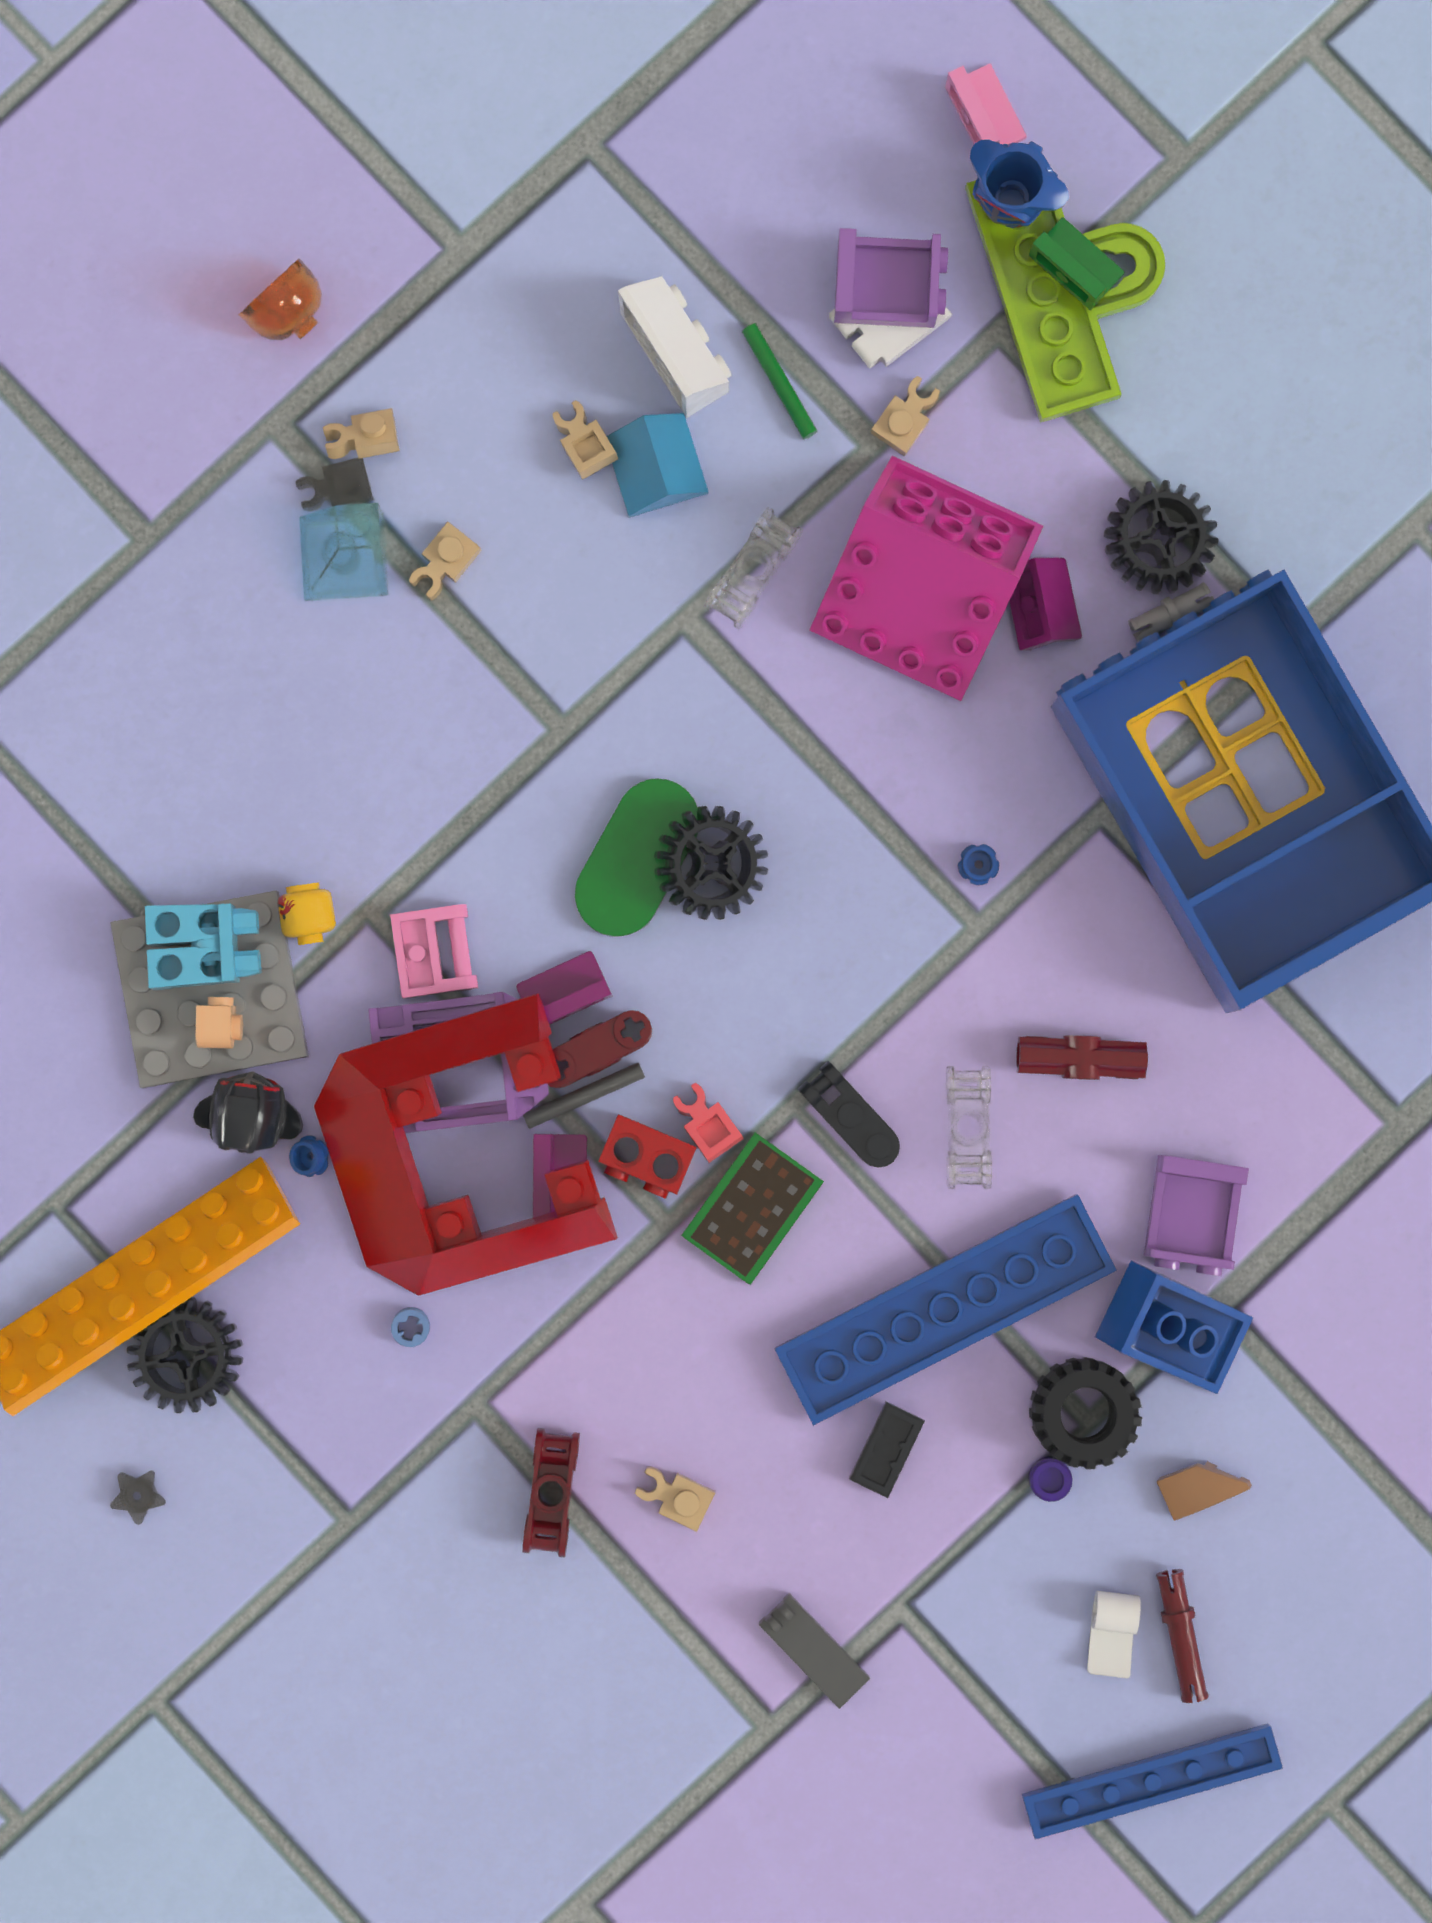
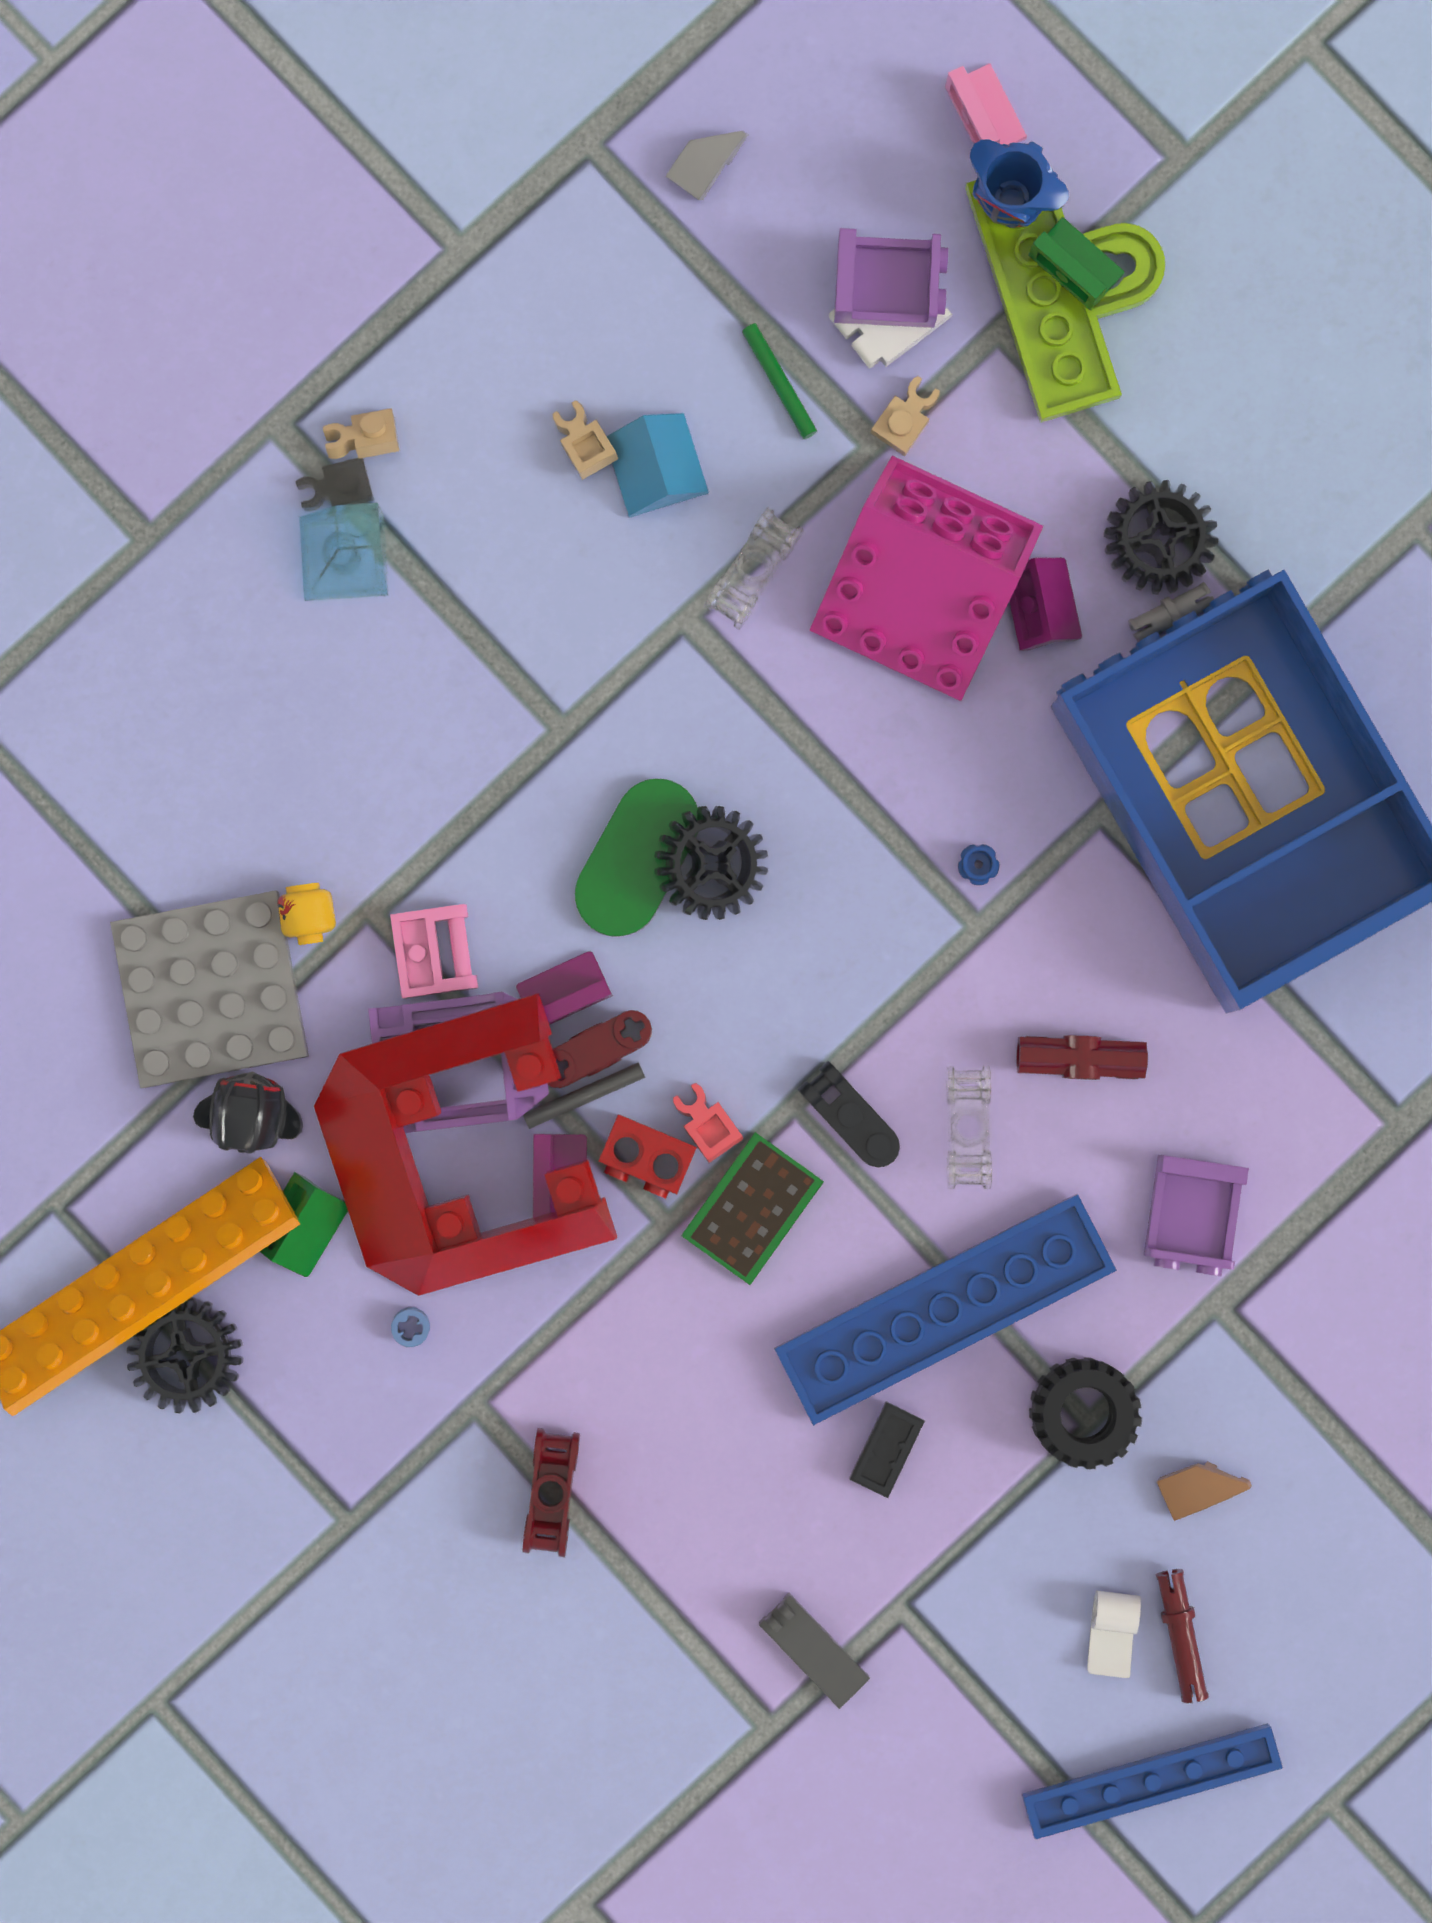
(149, 1496): clear smoke plate -> none
(213, 941): medium azure hips -> none
(218, 1024): light nougat plate -> none
(286, 305): clear orange cylinder -> none
(301, 1158): blue plate -> none
(318, 1218): none -> green panel
(448, 556): tan plate -> none
(674, 343): white slope -> none
(683, 1500): tan plate -> none
(703, 162): none -> light grey slope
(1050, 1479): dark purple tile -> none
(1173, 1327): blue slope -> none

